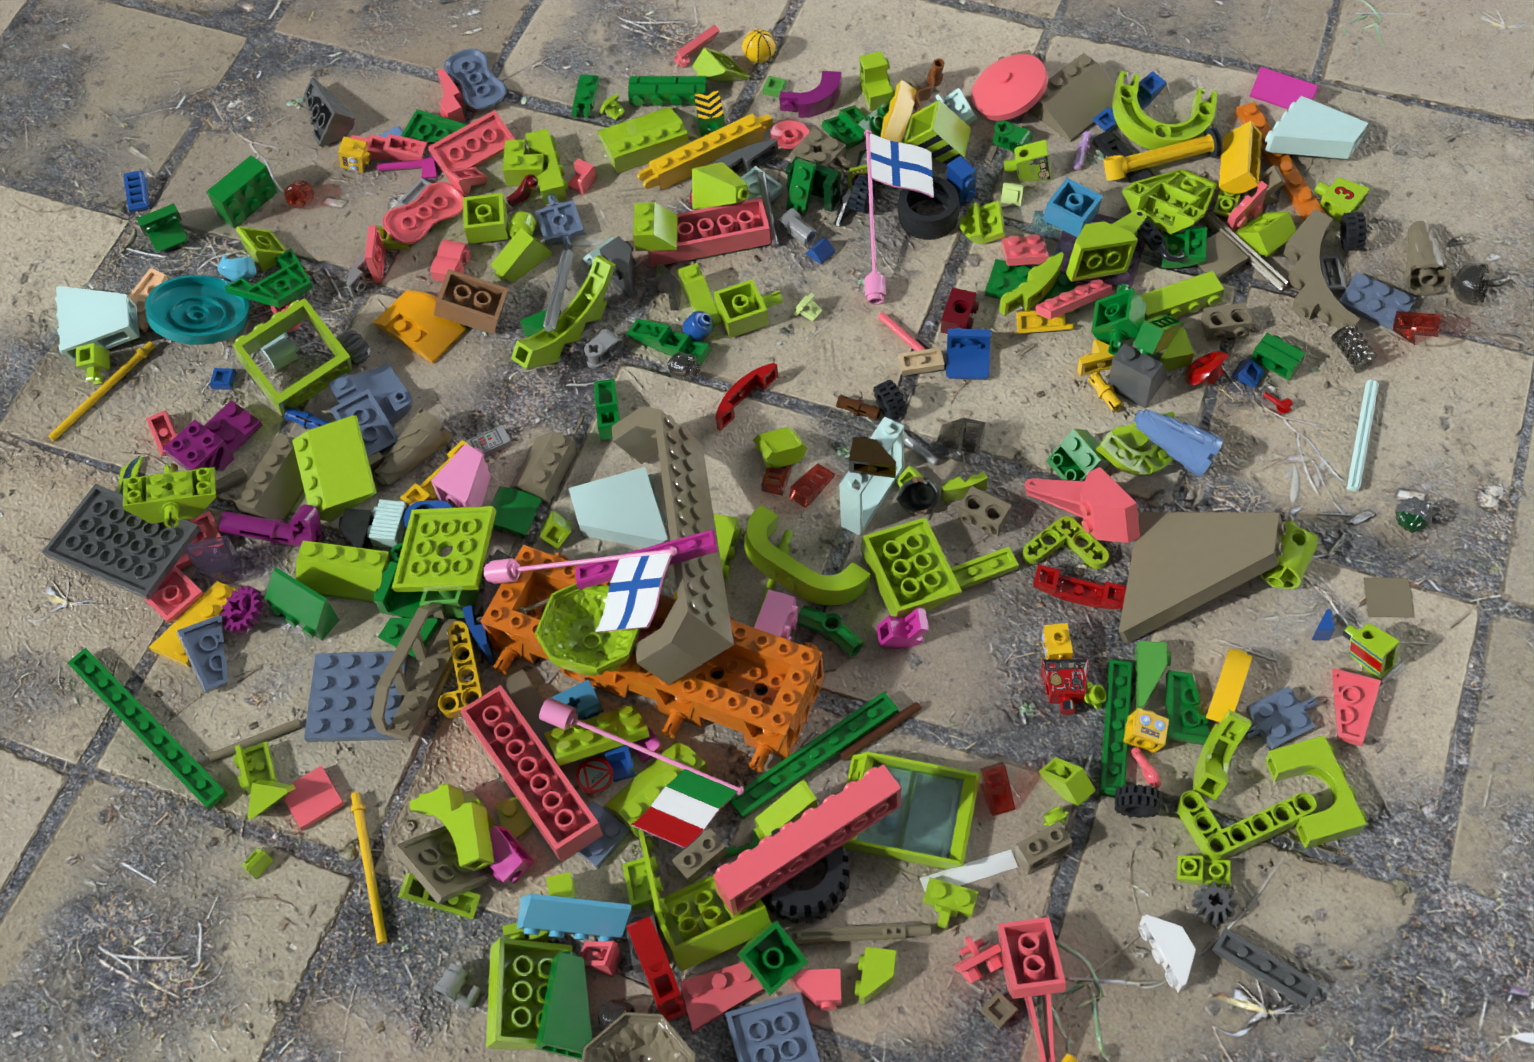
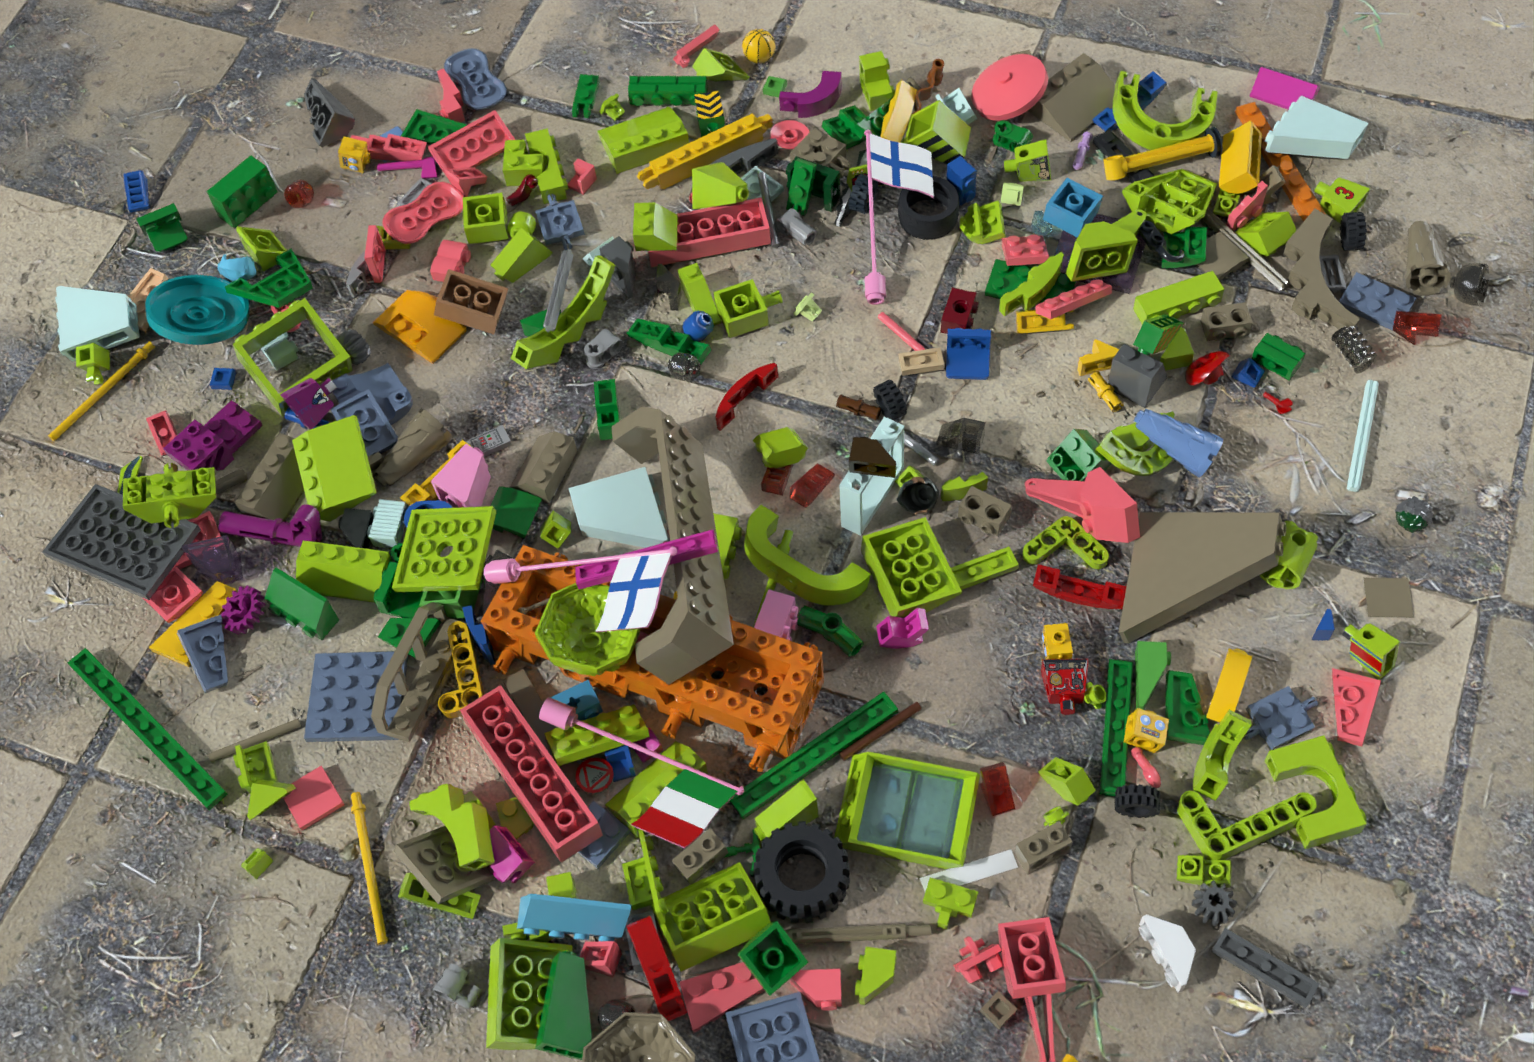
(310, 400): none -> magenta torso
(807, 839): coral brick -> none
(821, 251): blue slope -> none
(1118, 317): green brick -> none

